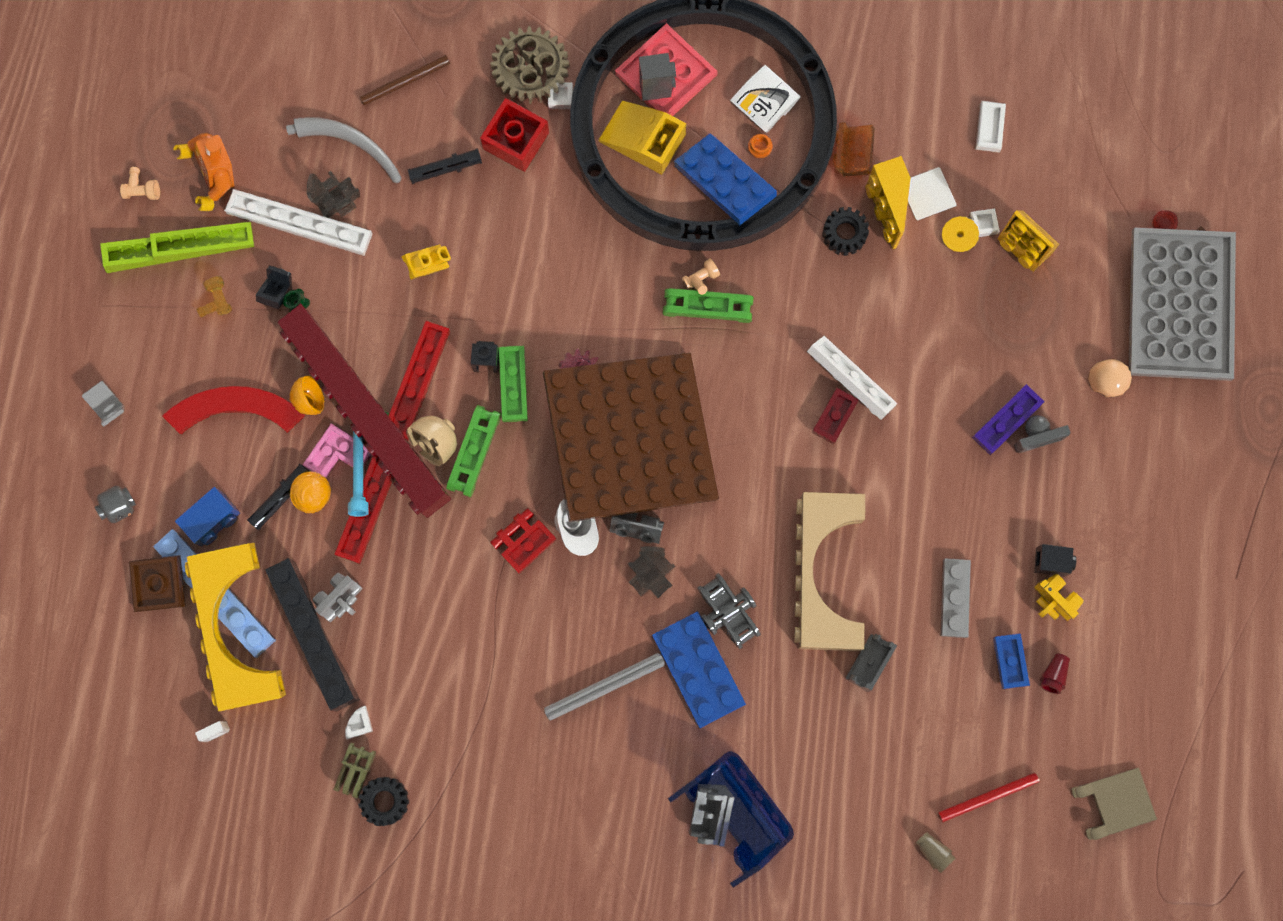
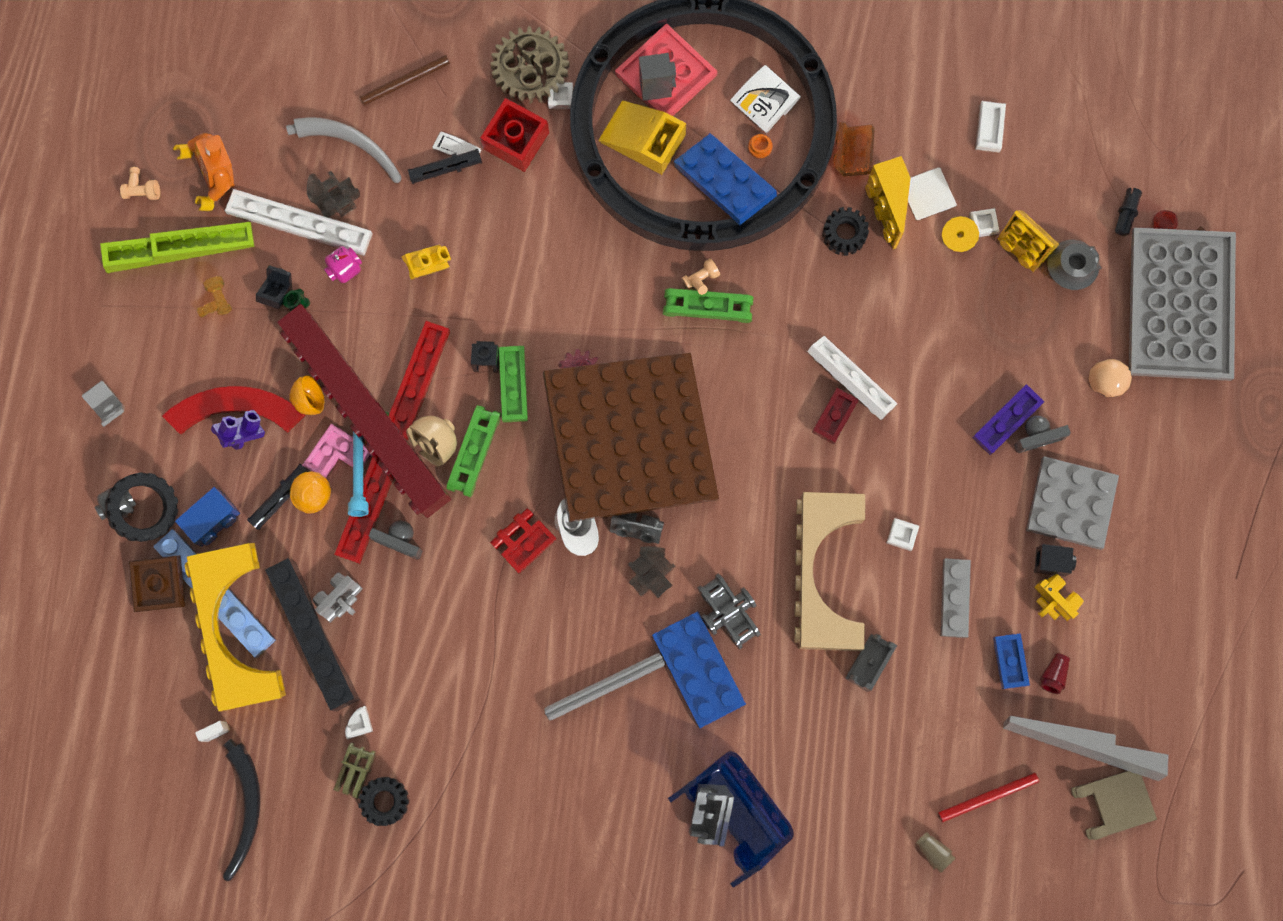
(148, 480): none -> black tyre
(237, 431): none -> dark purple hips
(250, 787): none -> black animal
(342, 264): none -> dark pink head
(397, 539): none -> dark grey tile
(451, 144): none -> white sticker
(902, 534): none -> white tile
(1072, 503): none -> light grey plate
(1074, 264): none -> dark grey piece
(1093, 745): none -> light grey slope
(1128, 211): none -> black axle

